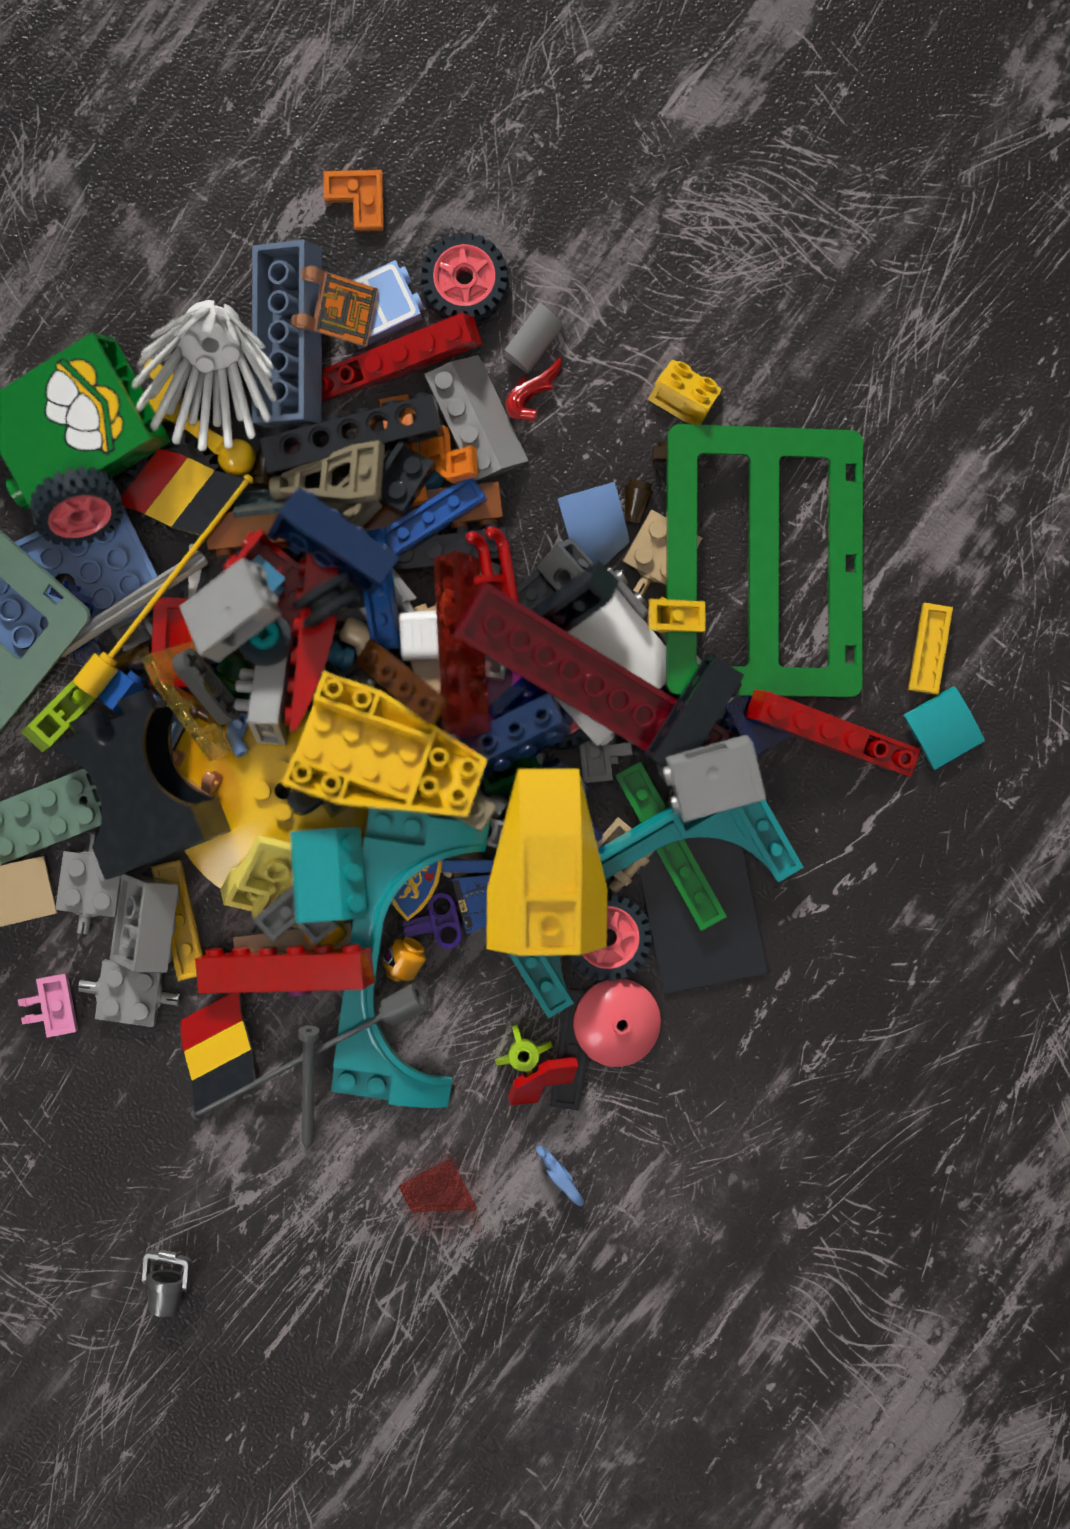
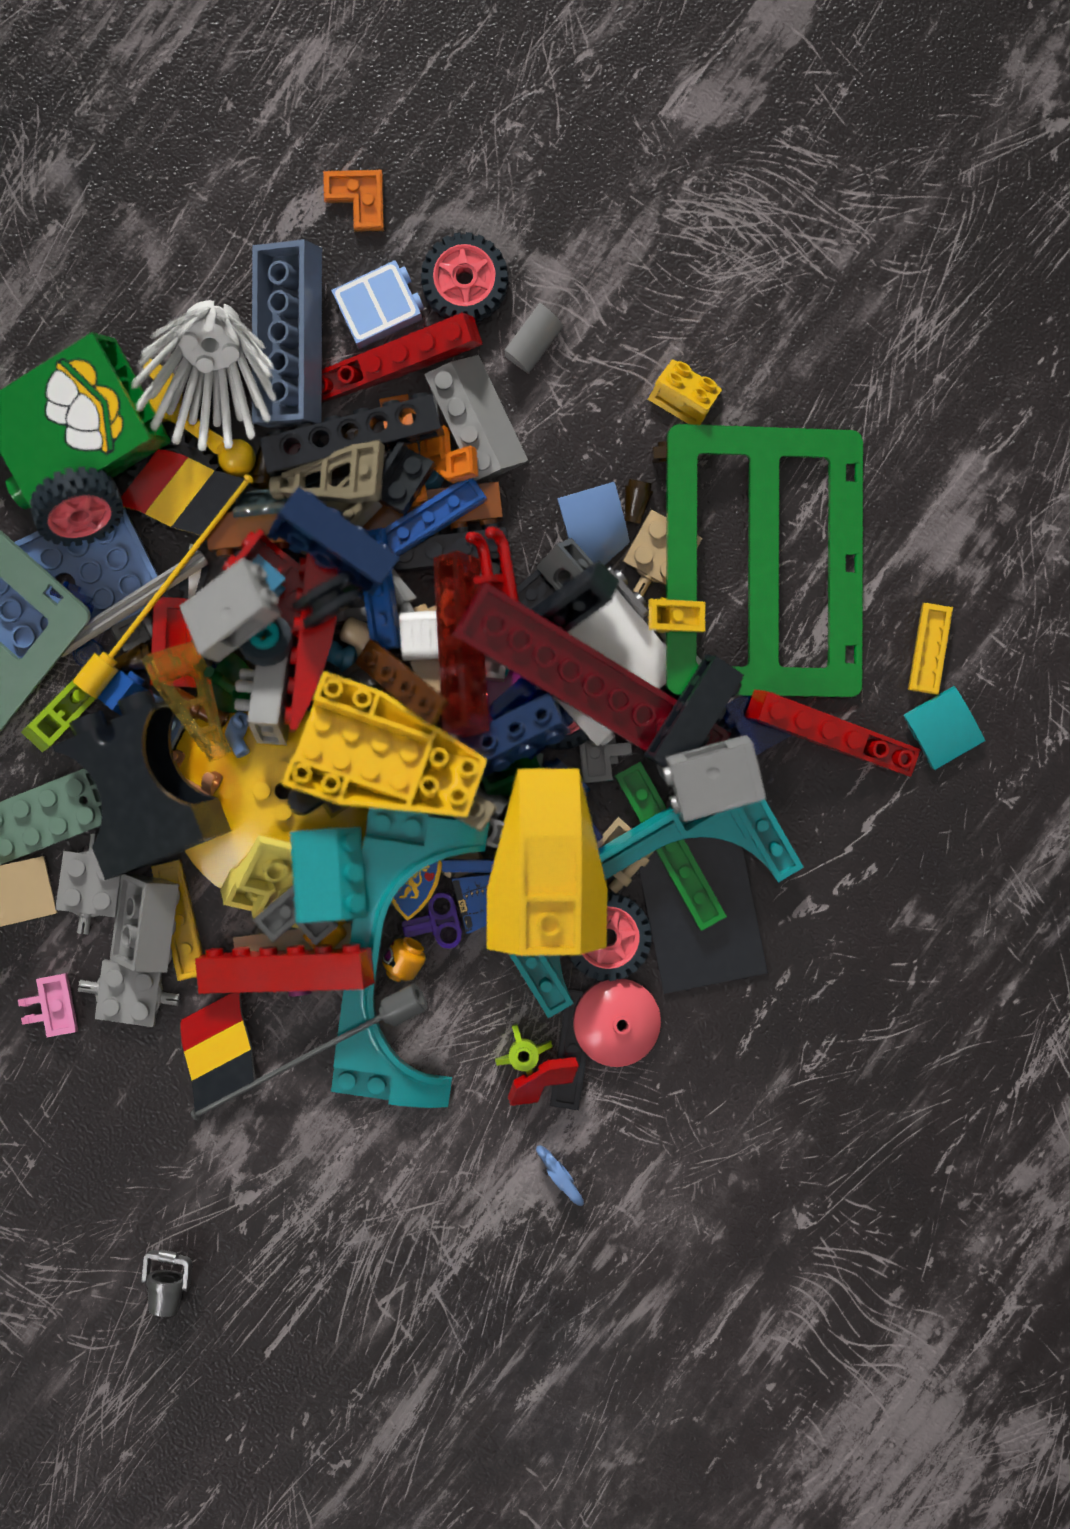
(187, 666): dark grey beam -> none
(308, 1035): dark grey bar -> none
(342, 307): flag -> none
(438, 1190): clear red wing -> none
(526, 389): red piece -> none

